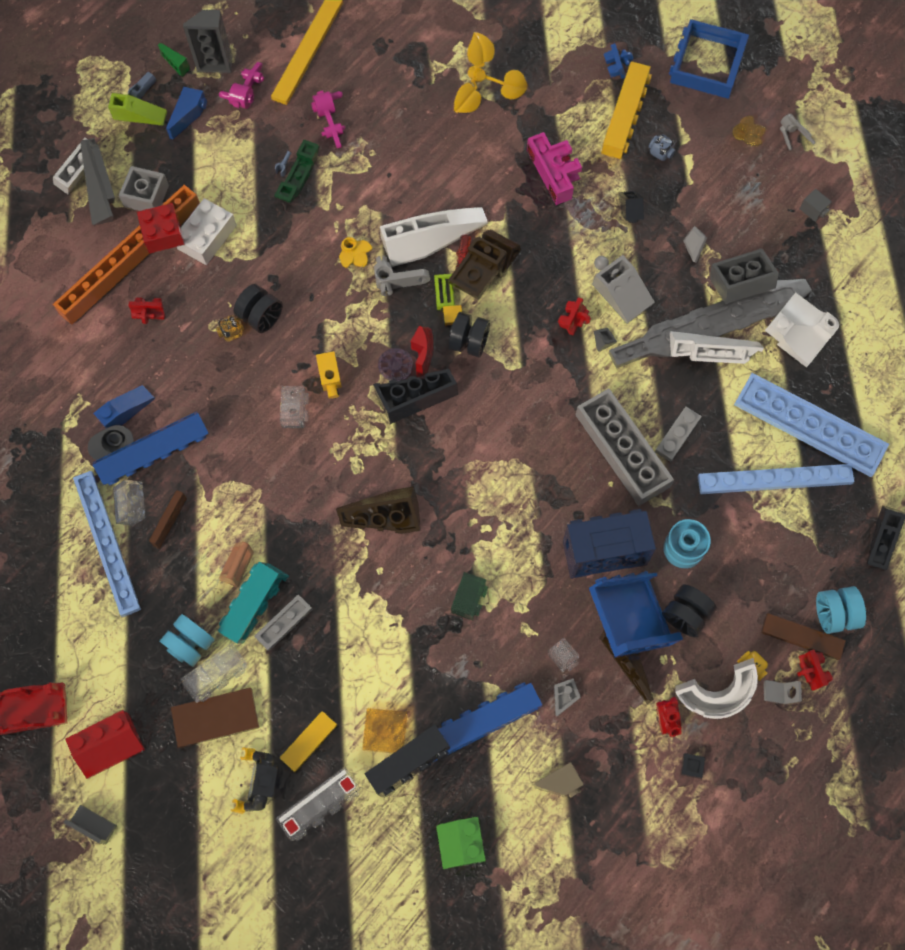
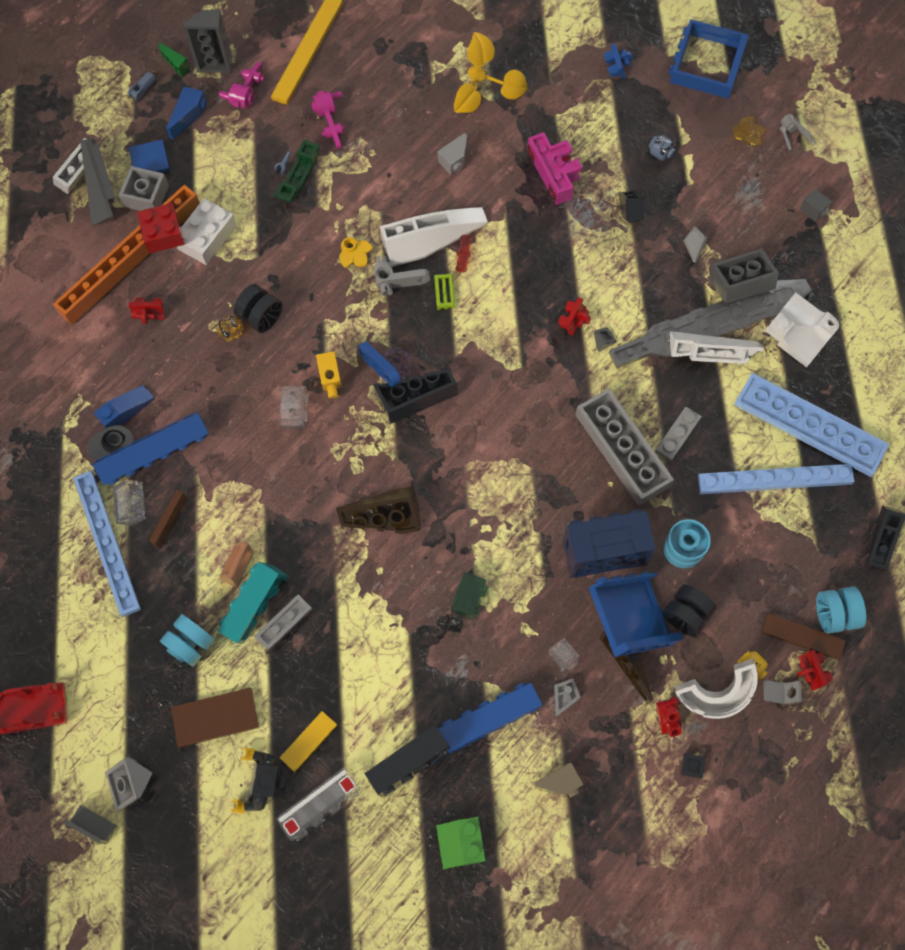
(105, 744): red slope -> none
(127, 782): none -> light grey slope
(132, 109): lime slope -> none
(150, 156): none -> blue tile
(214, 673): clear brick -> none
(379, 364): none -> blue beam
(384, 730): clear yellow plate -> none
(423, 344): red slope -> none
(450, 313): yellow tile -> none
(453, 154): none -> light grey slope
(464, 333): black wheel -> none
(485, 260): dark brown piece -> none
(624, 293): light grey slope -> none
(625, 111): yellow brick -> none

